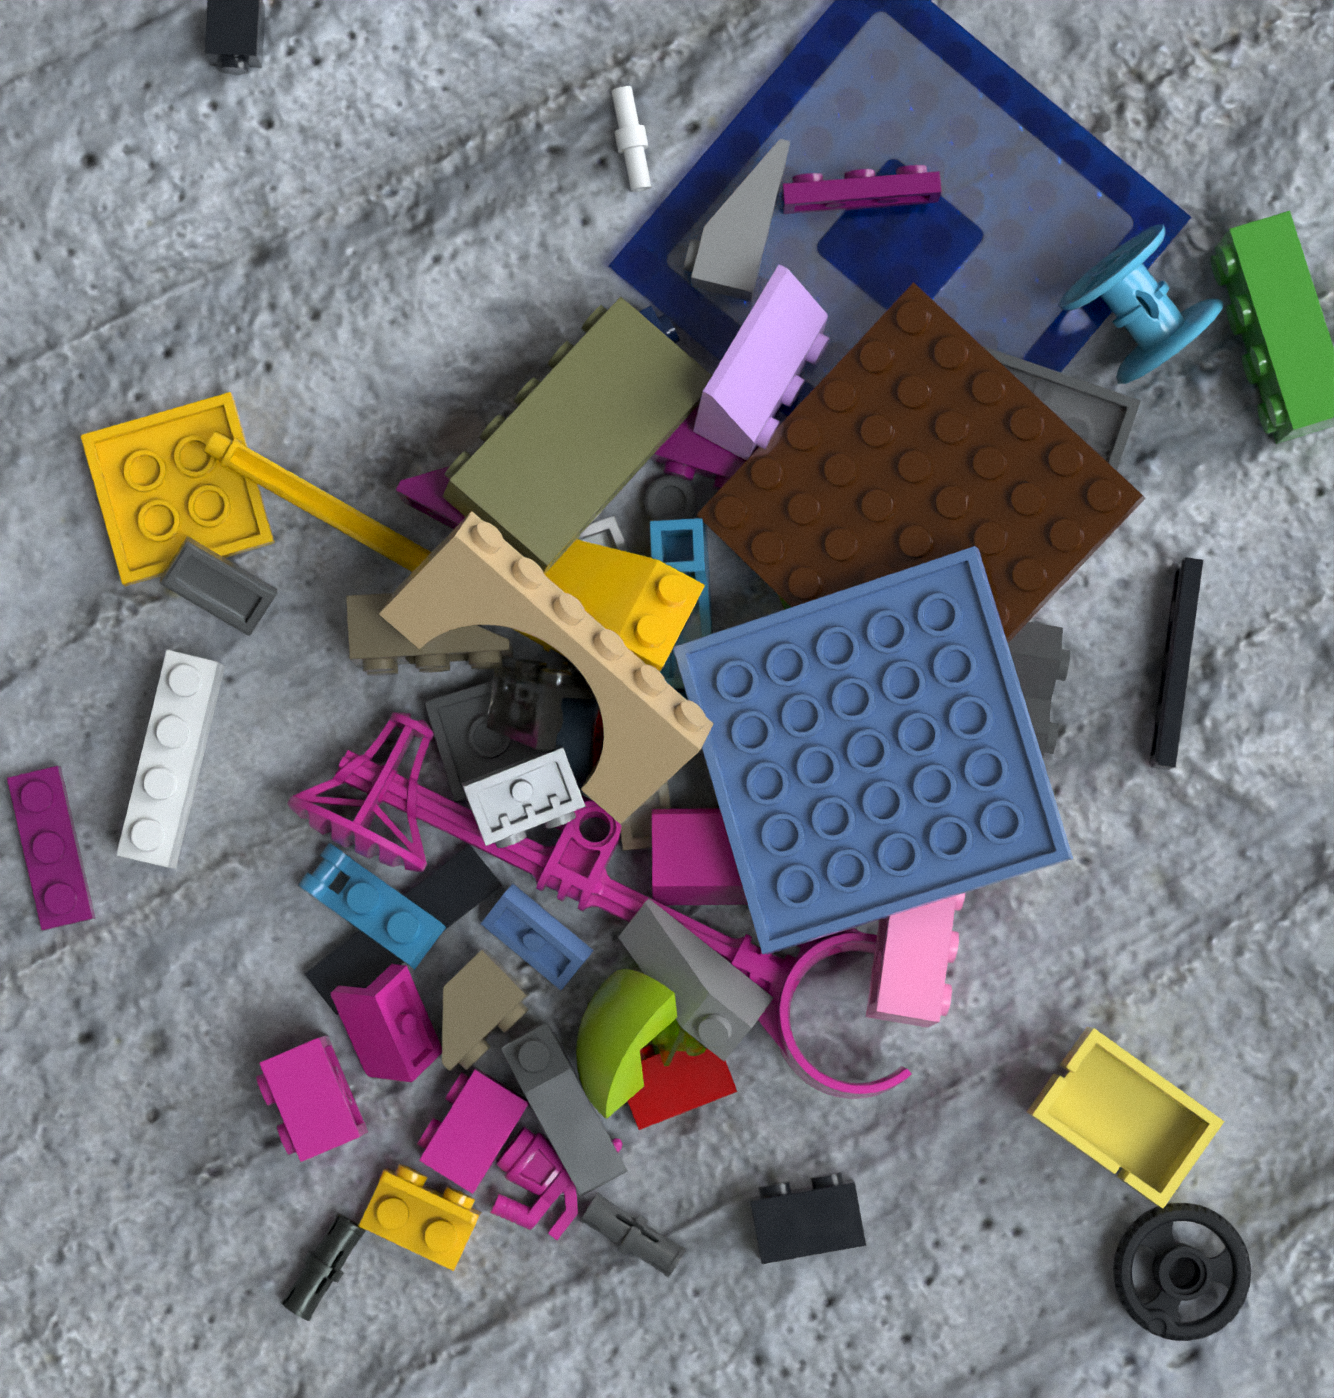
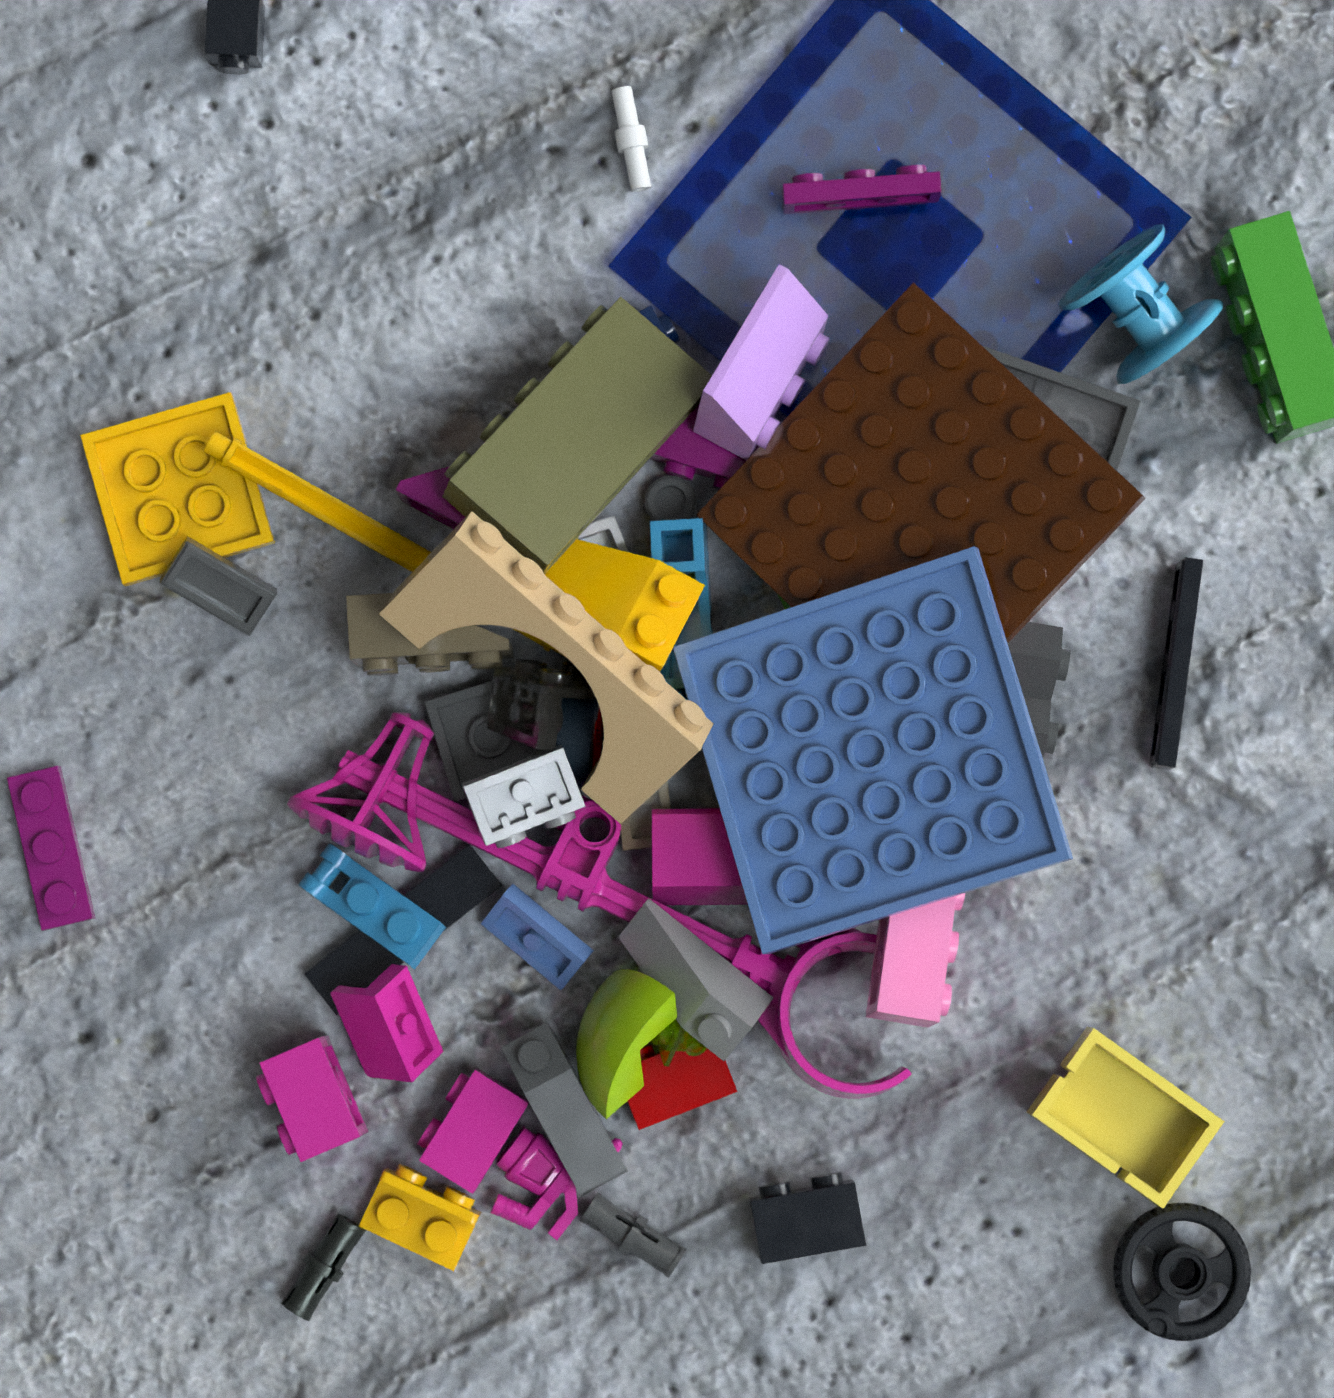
(171, 759): white brick -> none
(474, 1005): dark tan slope -> none
(736, 236): light grey slope -> none

